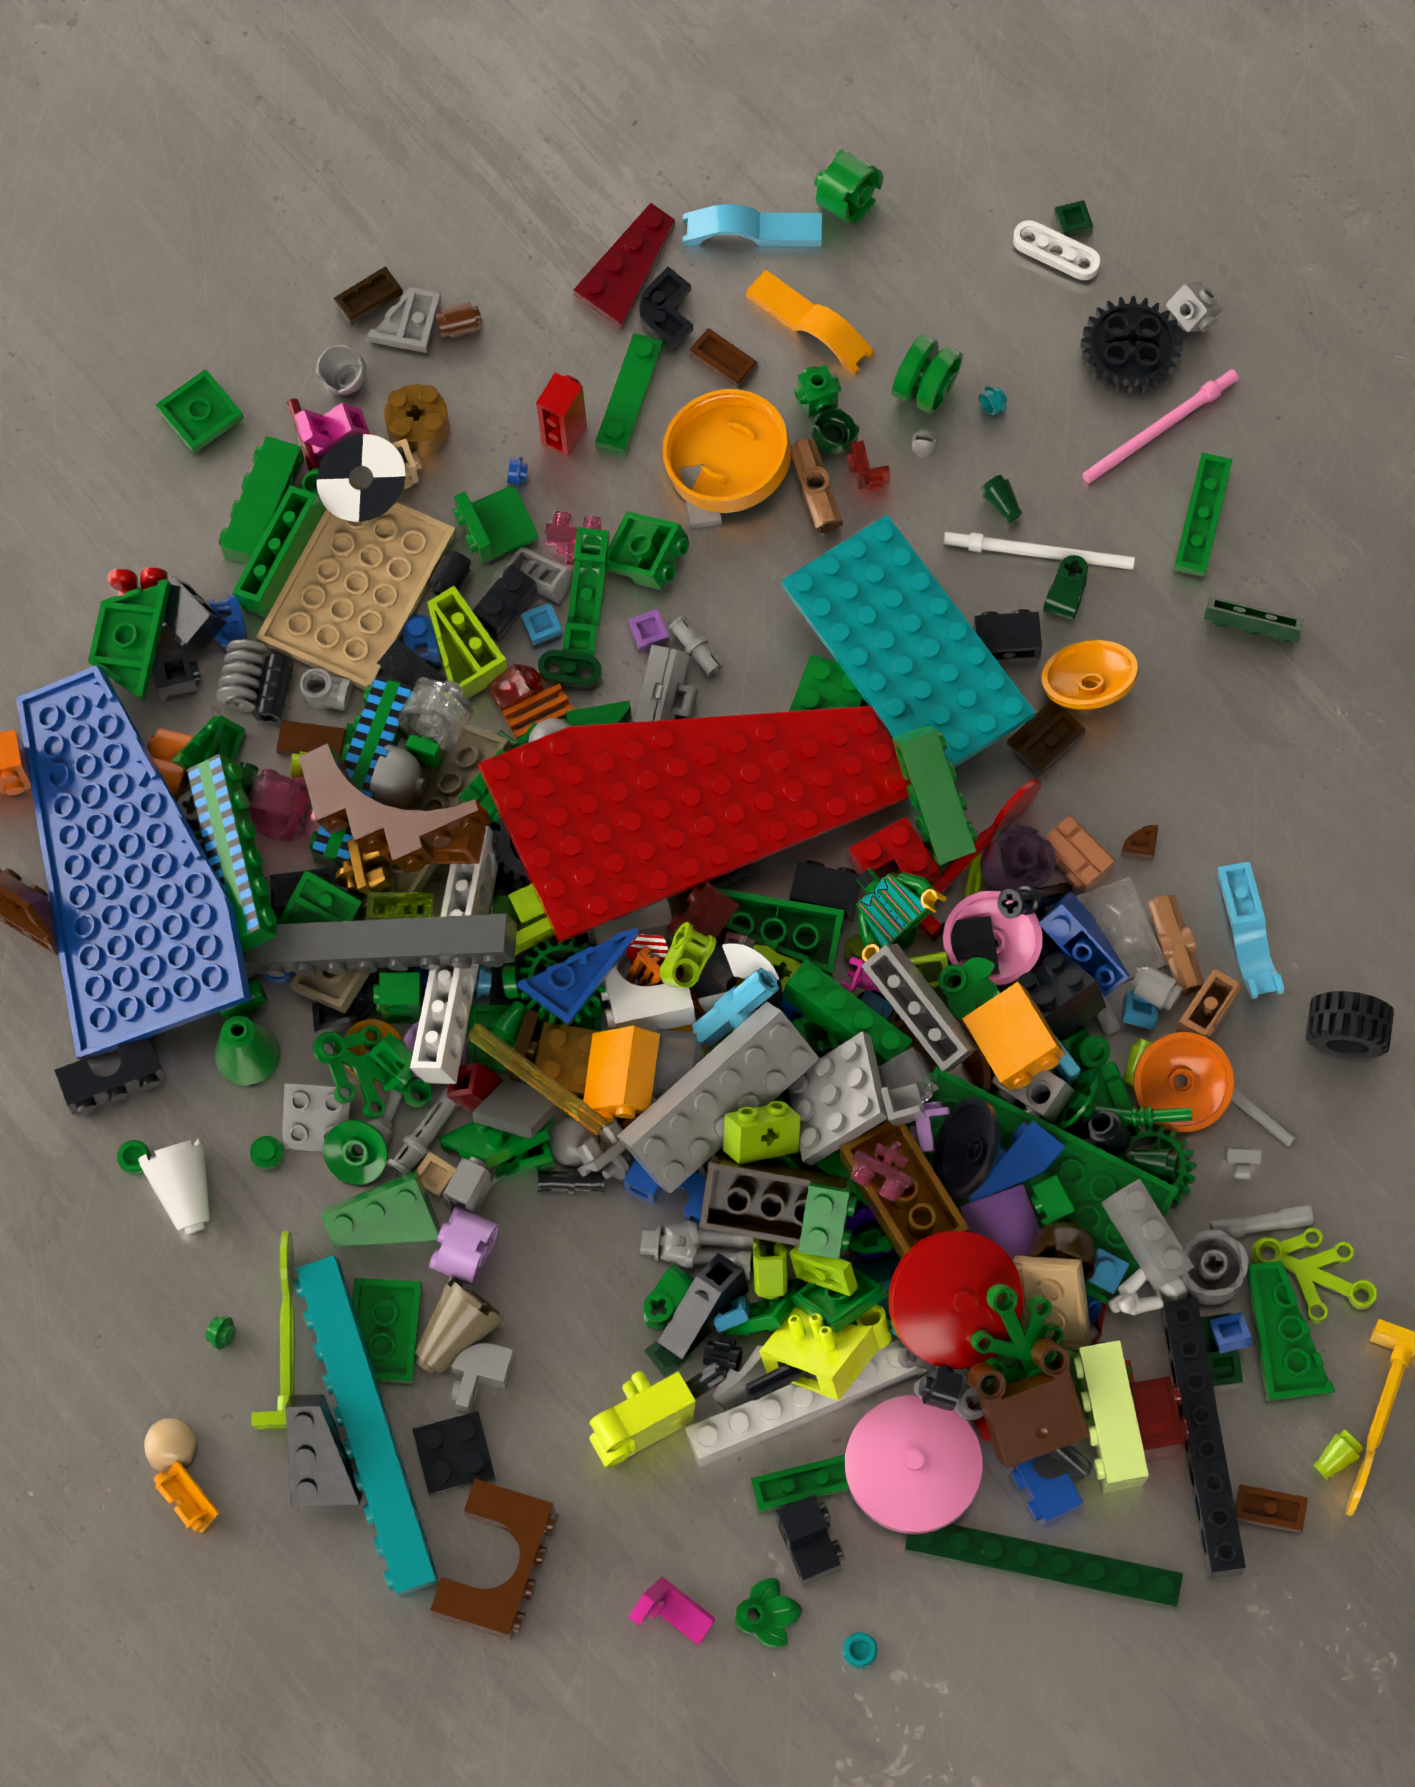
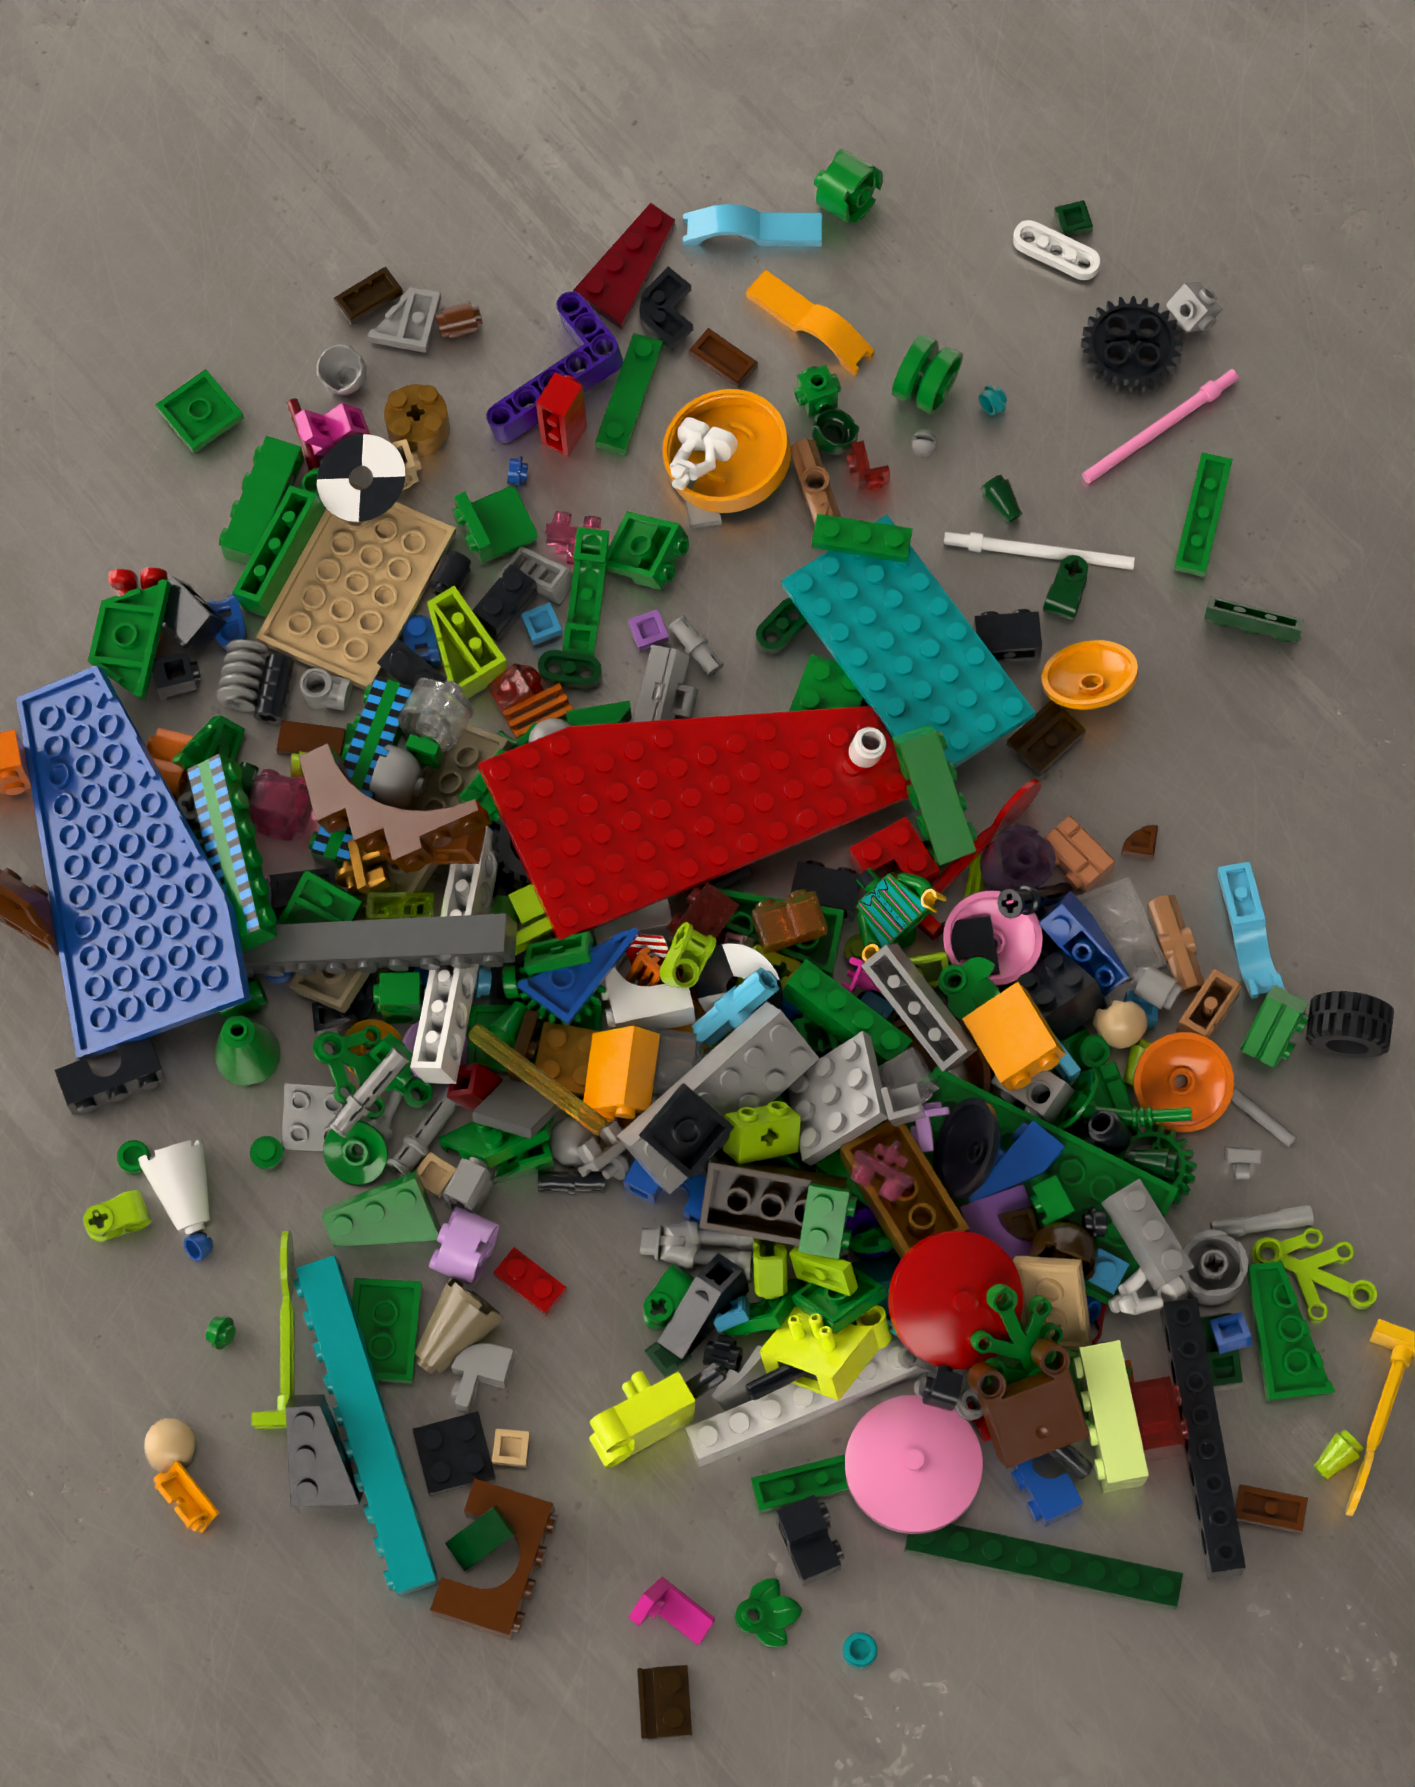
(120, 1216): none -> lime piece
(198, 1245): none -> blue hinge
(360, 1102): none -> light grey pin
(480, 1538): none -> dark green slope
(511, 1448): none -> tan plate
(529, 1281): none -> red plate
(558, 953): none -> green tile
(587, 357): none -> dark purple beam
(664, 1702): none -> dark brown plate
(687, 1131): none -> black plate
(695, 437): none -> white piece
(780, 626): none -> dark green plate
(789, 921): none -> clear orange brick
(862, 538): none -> green plate
(867, 747): none -> white brick
(1020, 1223): none -> dark brown tile
(1095, 1222): none -> black plate
(1121, 1024): none -> tan hair
(1275, 1026): none -> green brick

